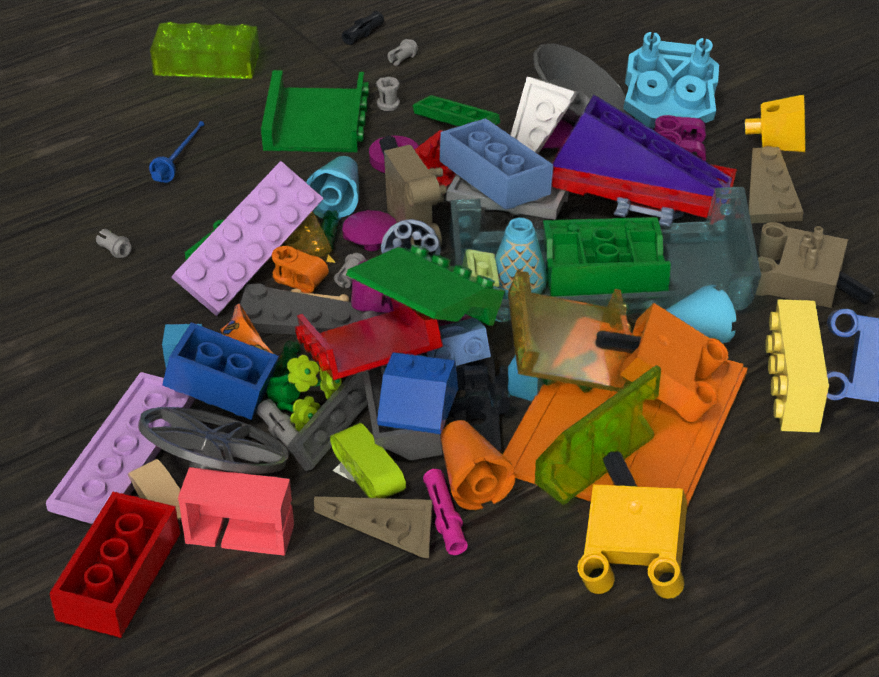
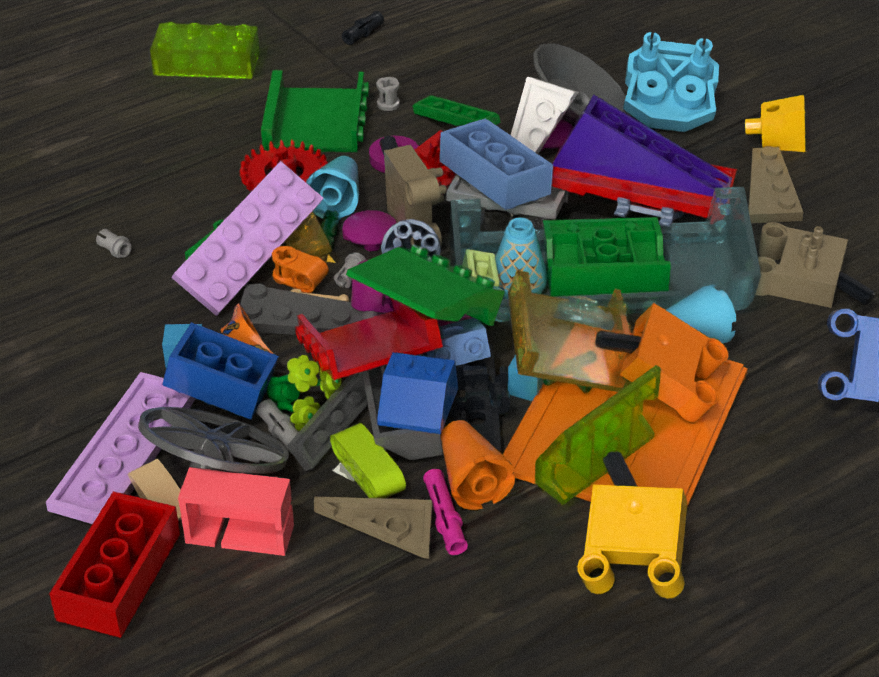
(163, 168): blue sword -> none
(254, 169): none -> red gear
(290, 351): dark green axle -> none
(407, 49): light grey pin -> none
(584, 311): none -> clear light blue tile
(673, 129): magenta piece -> none
(797, 366): light yellow brick -> none

